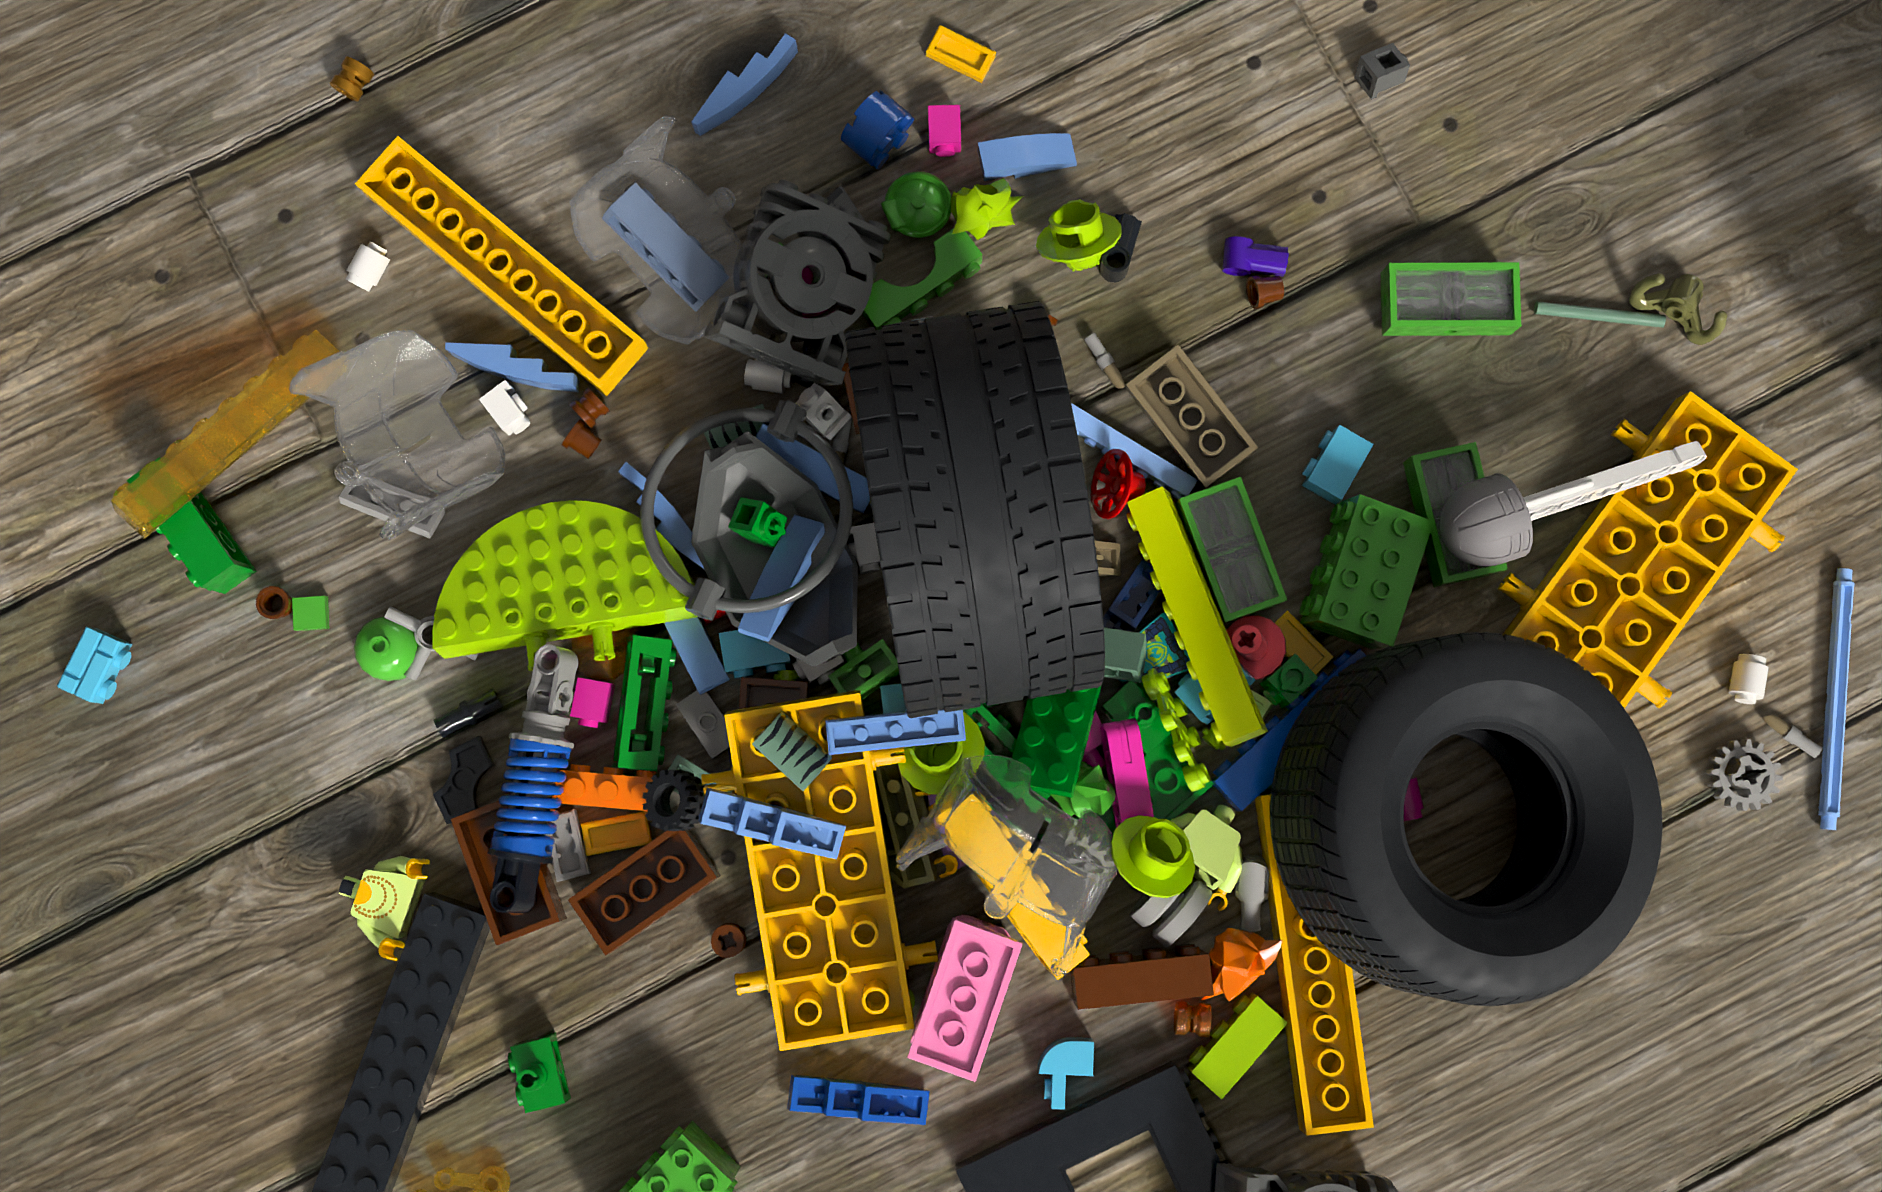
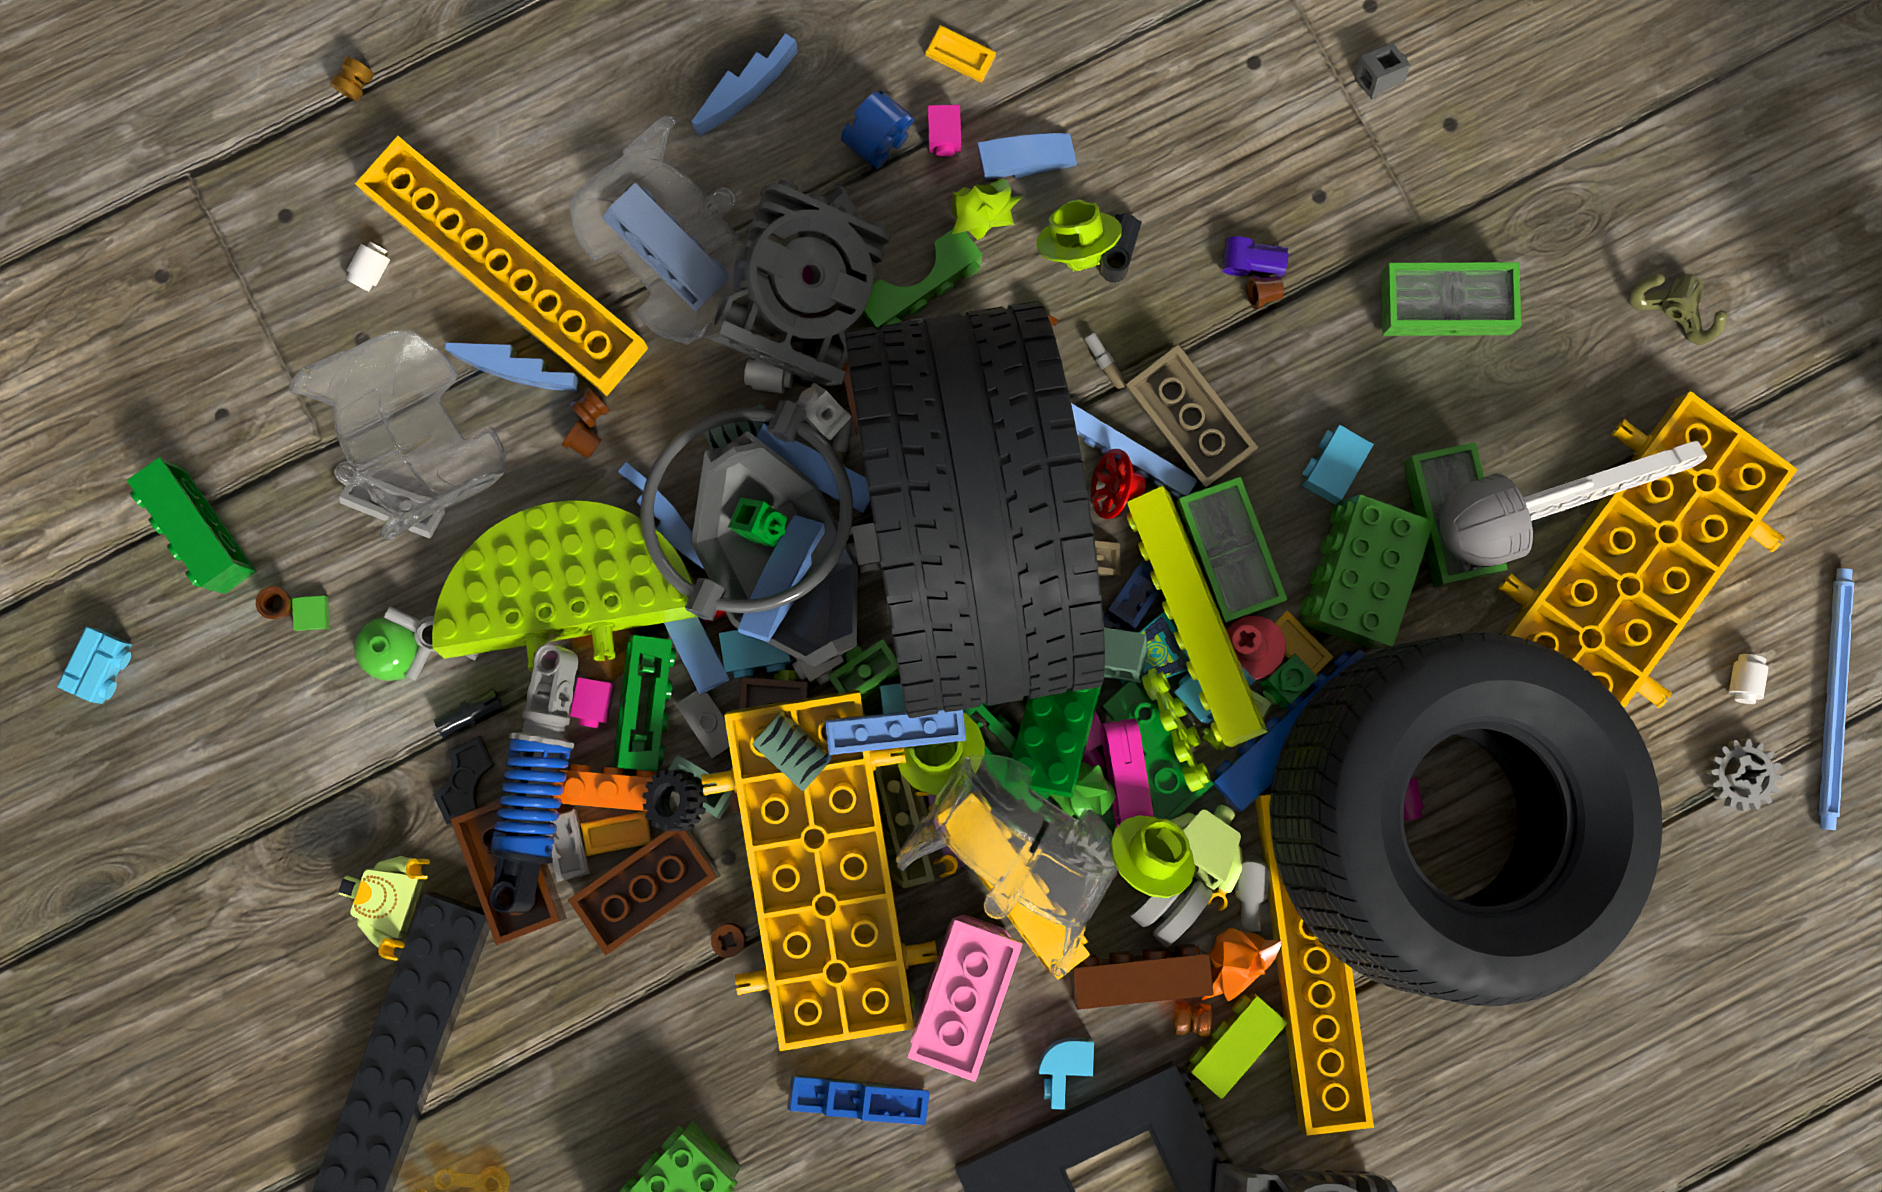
(218, 440): clear yellow brick -> none
(506, 409): white brick -> none
(539, 1073): green brick -> none
(772, 823): medium blue slope -> none
(917, 204): bright green piece -> none
(1599, 314): sand green bar -> none
(1793, 735): light grey piece -> none

